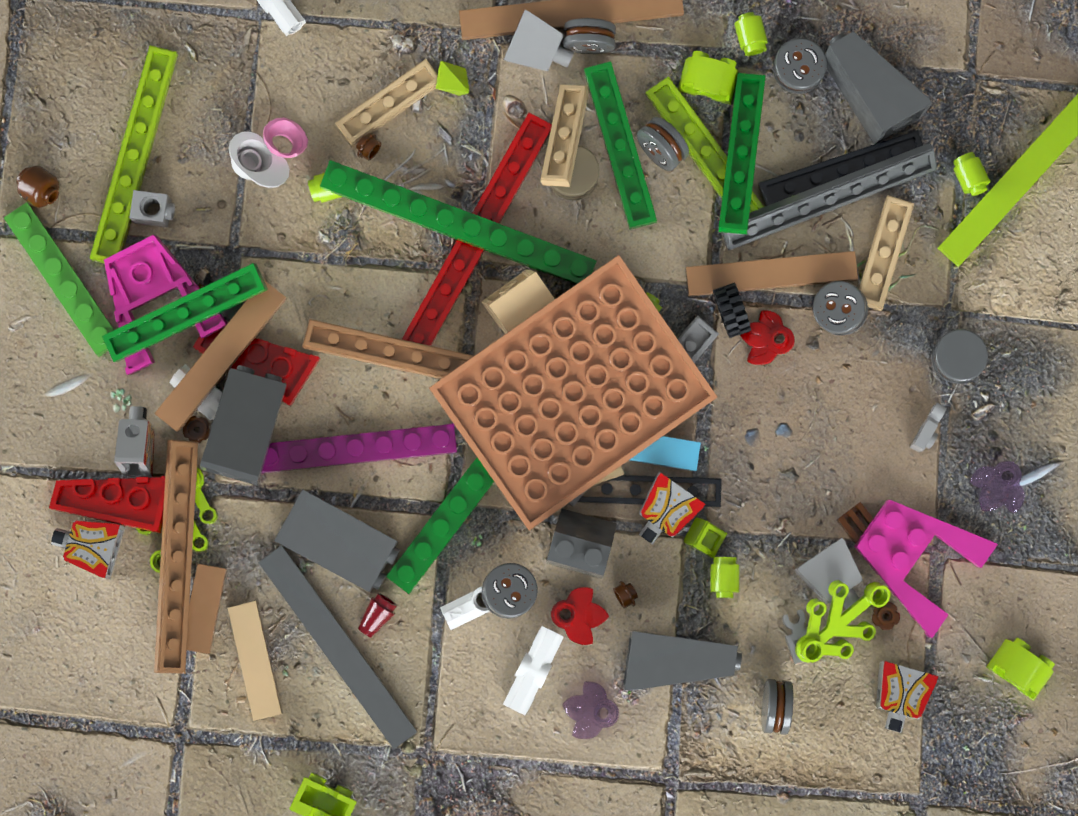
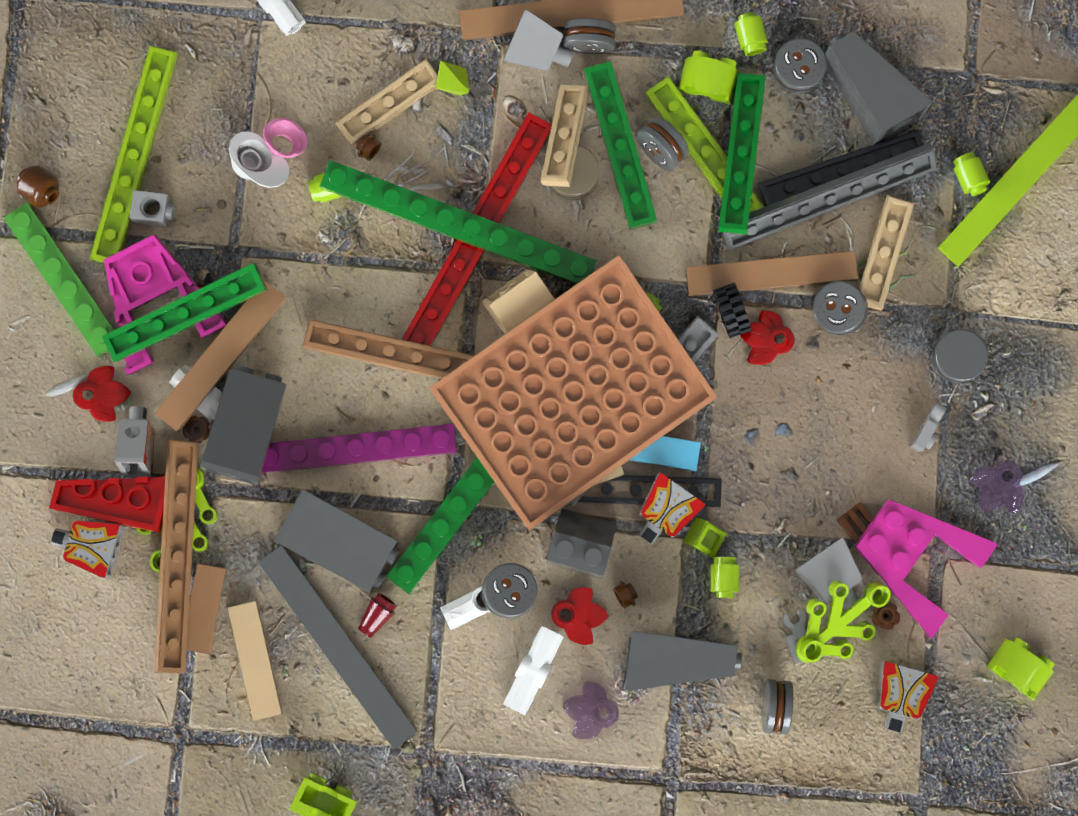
(105, 394): none -> red plate
(273, 359): red wing -> none

